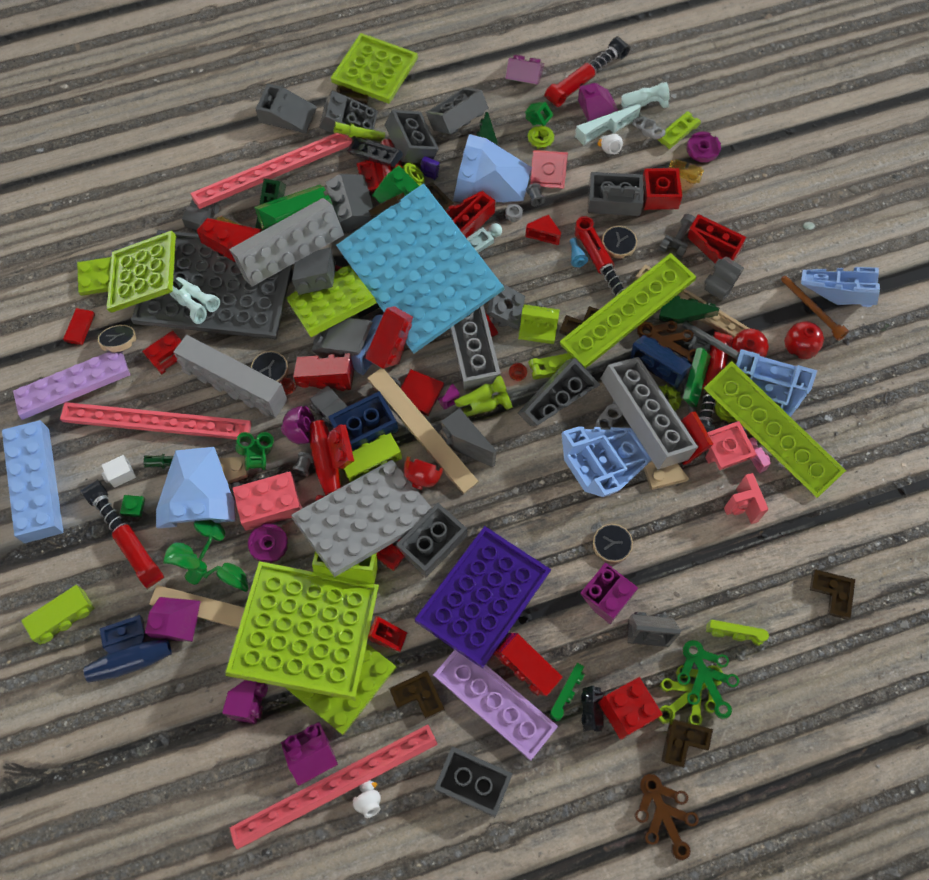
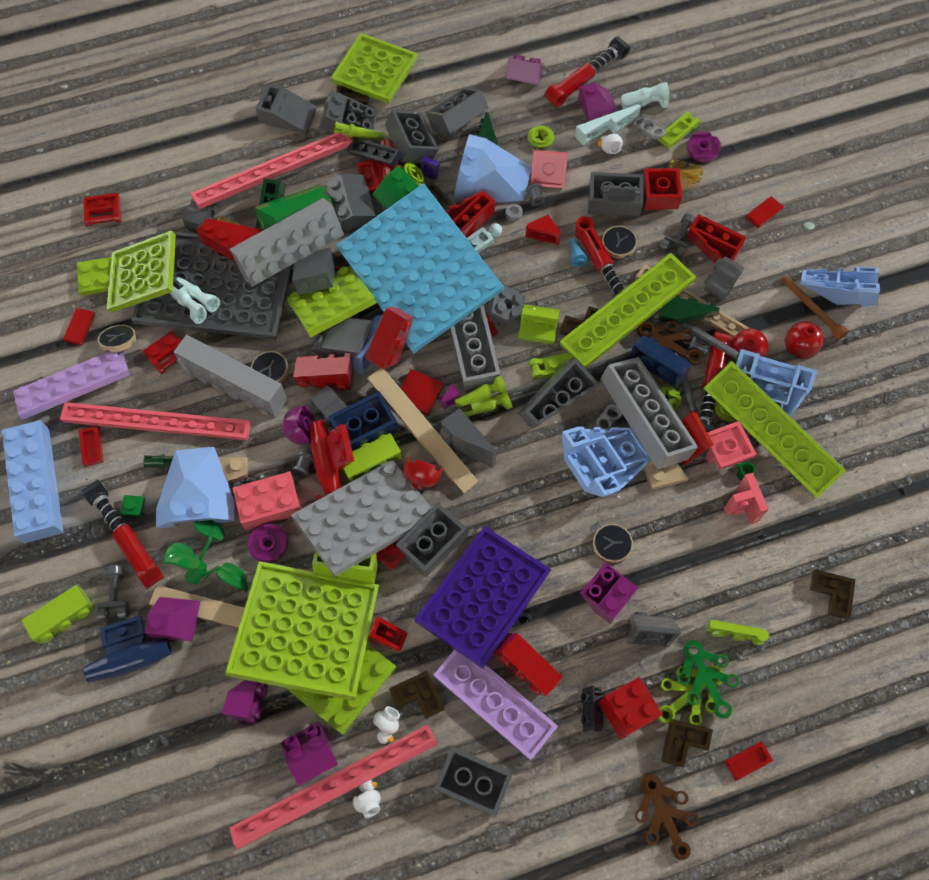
(91, 446): none -> red tile
(102, 204): none -> red plate
(113, 573): none -> dark grey bar
(118, 471): white brick -> none
(254, 453): green piece -> none
(288, 385): clear red plate -> none
(385, 205): dark brown tile -> none
(388, 724): none -> white animal
(518, 367): clear red plate -> none
(535, 117): green brick -> none
(567, 694): green plate -> none
(696, 377): green tile -> none
(748, 761): none -> red tile
(750, 467): none -> green plate
(762, 459): bright pink plate -> none
(764, 212): none -> red tile

